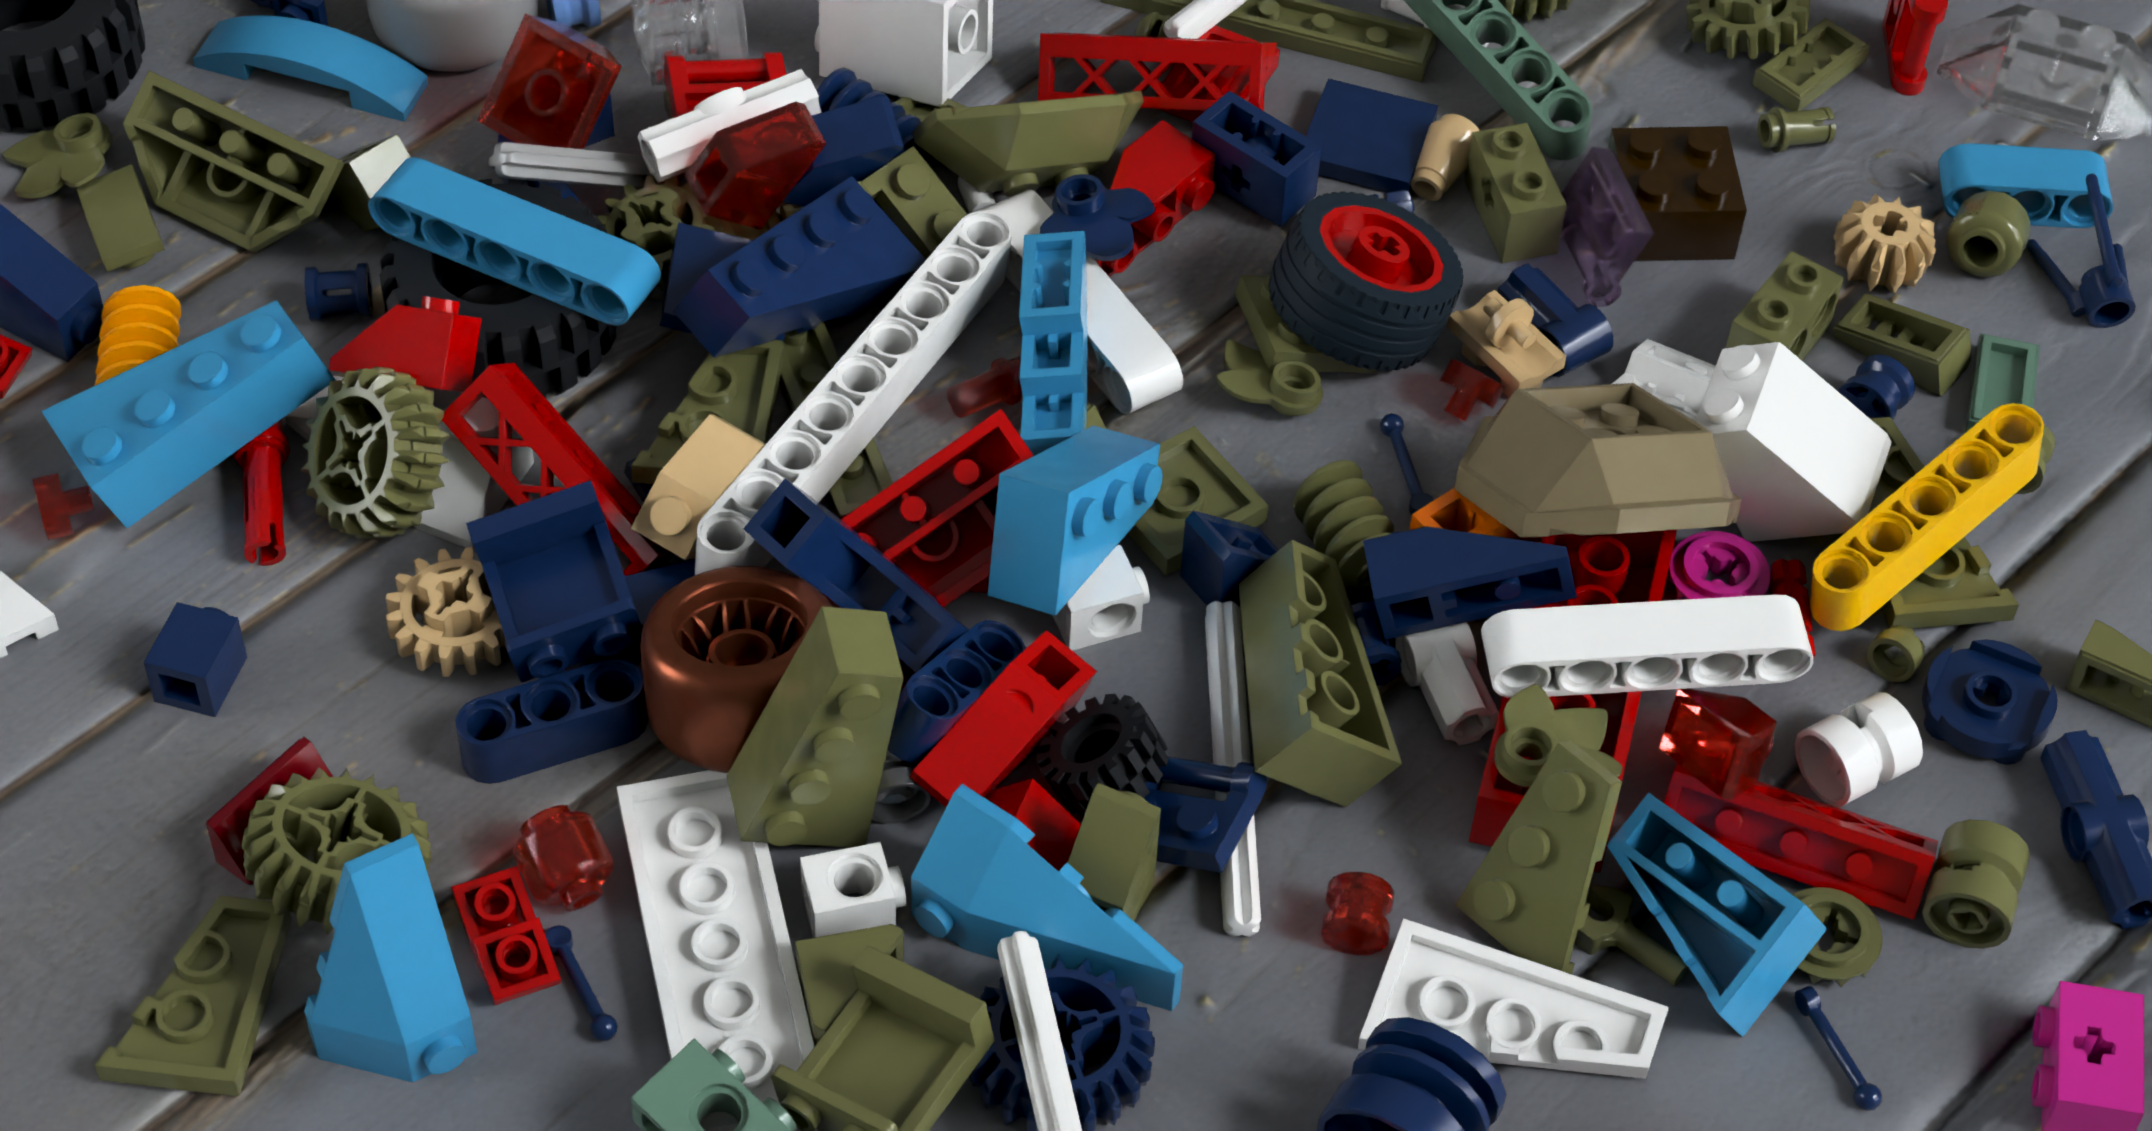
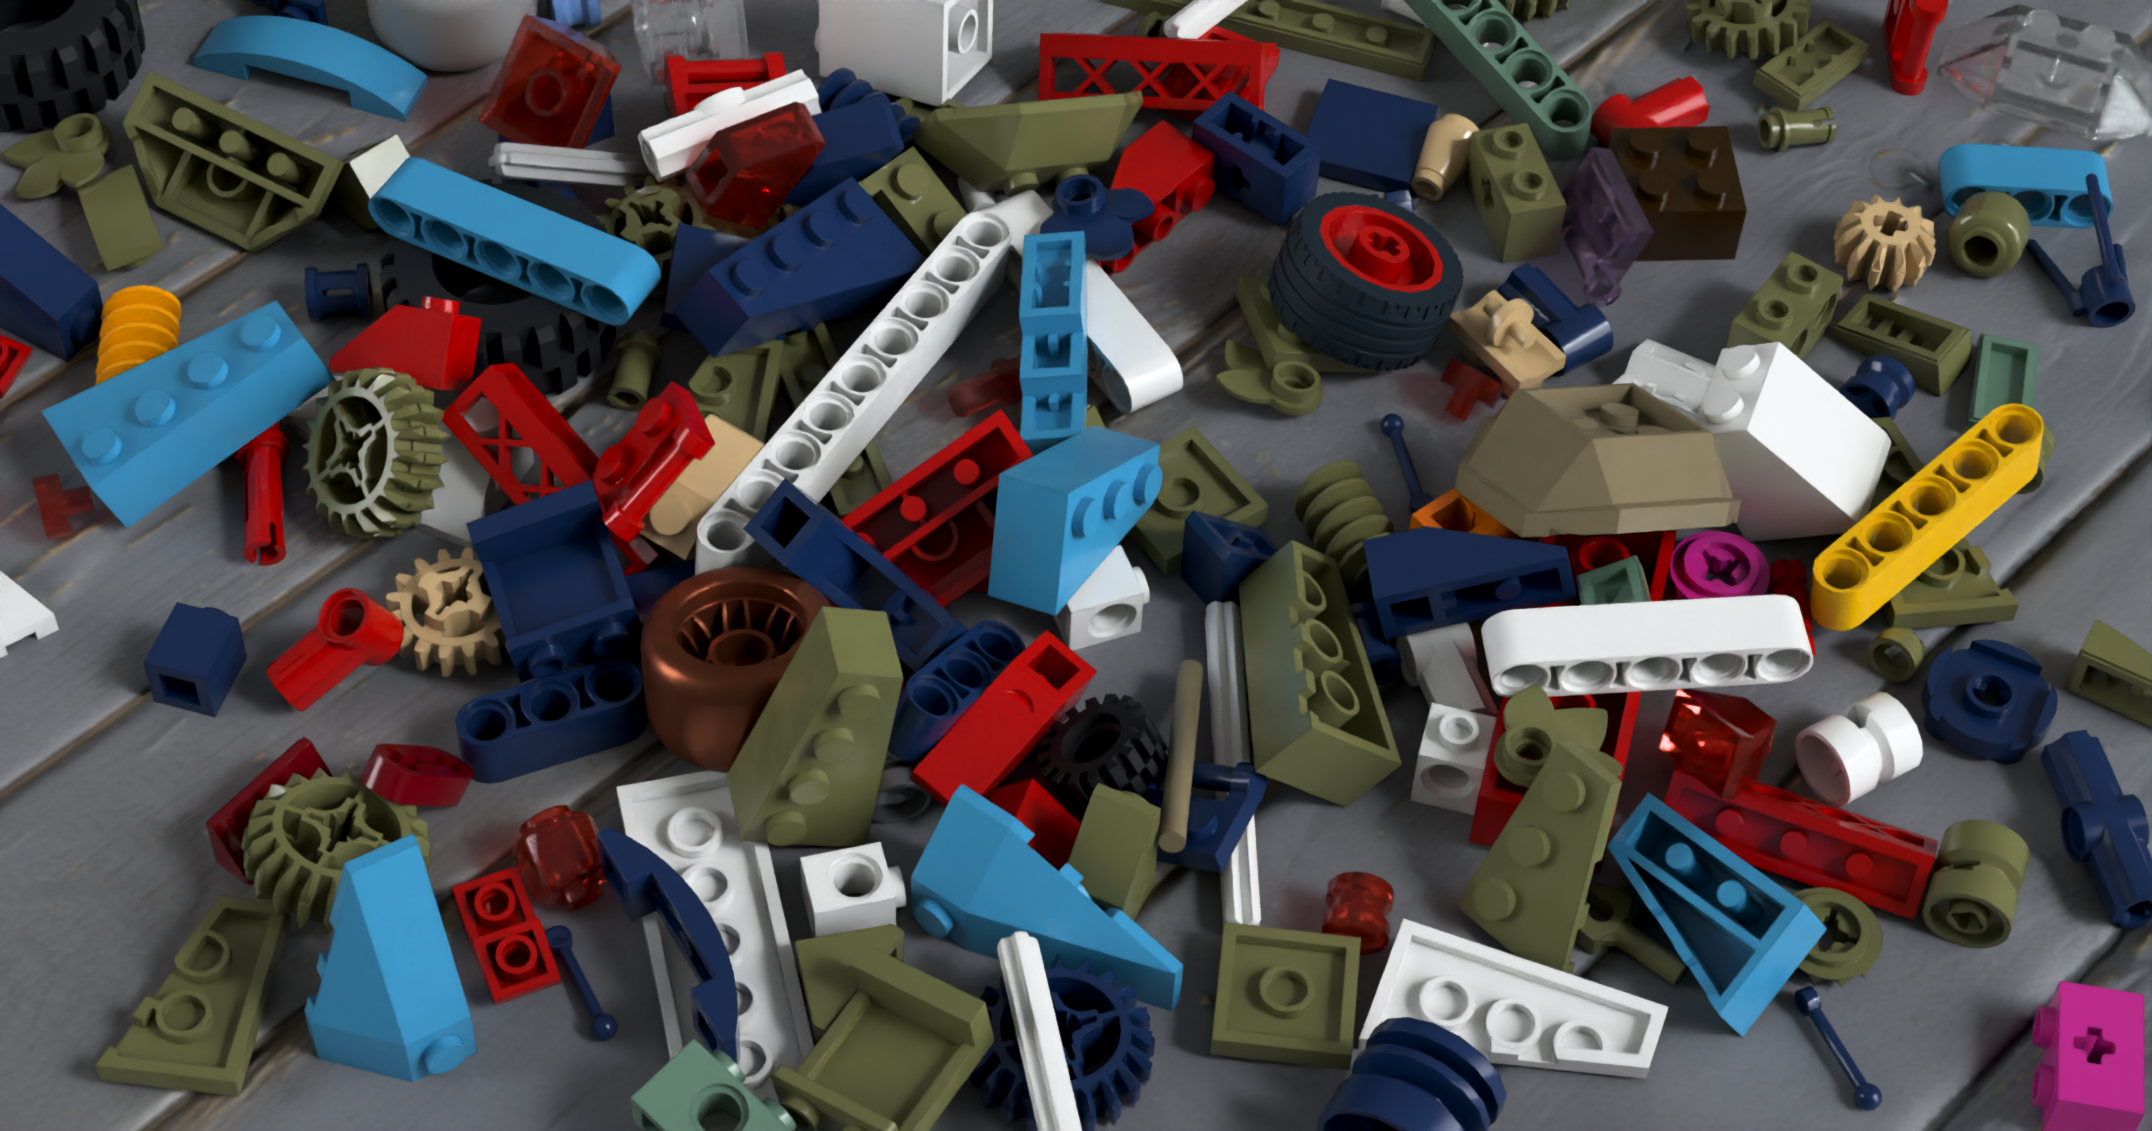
(348, 634): none -> red piece
(416, 775): none -> dark red beam
(637, 358): none -> olive pin
(649, 885): none -> dark blue slope
(650, 459): none -> red plate
(1181, 757): none -> dark tan bar
(1286, 996): none -> olive plate
(1452, 758): none -> white brick
(1615, 583): none -> sand green tile
(1670, 105): none -> red piece

